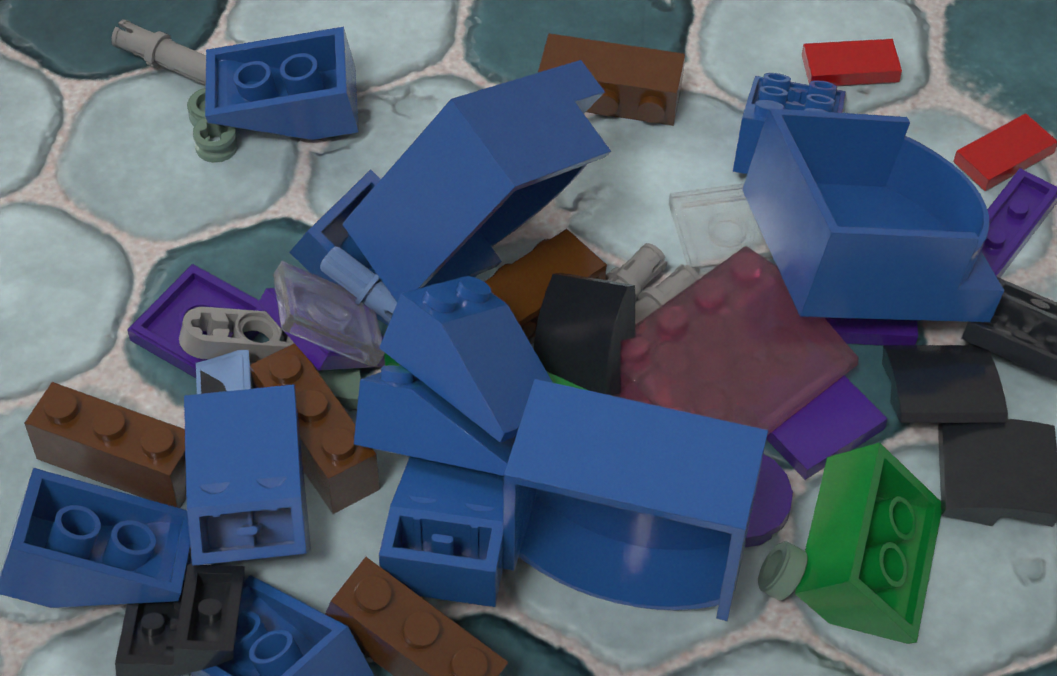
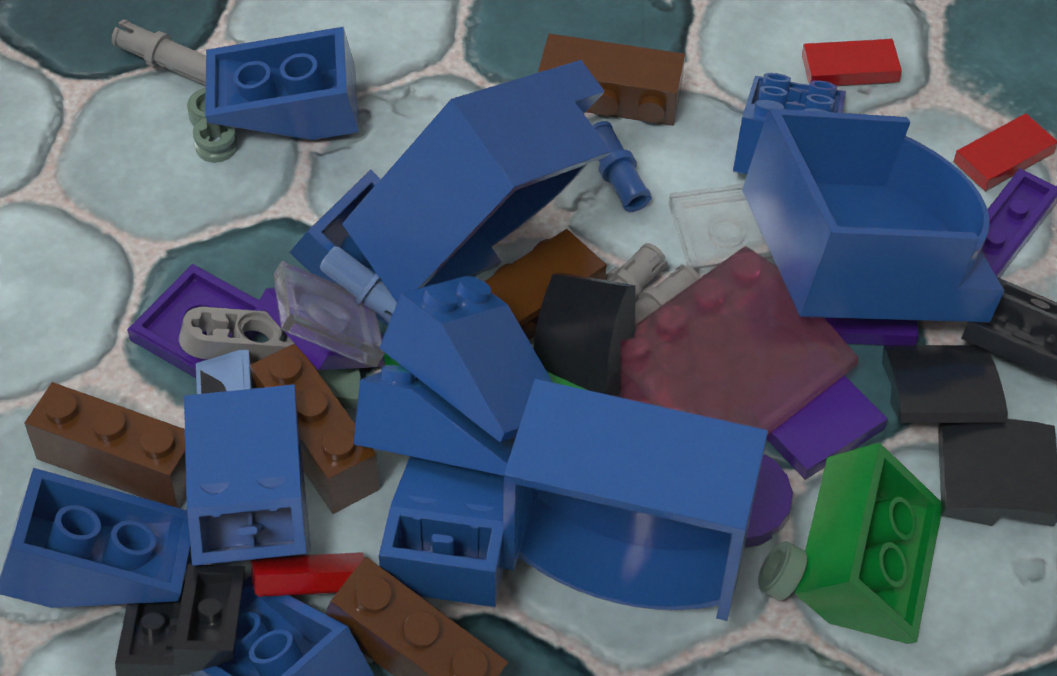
(303, 573): none -> red tile
(620, 171): none -> blue pin

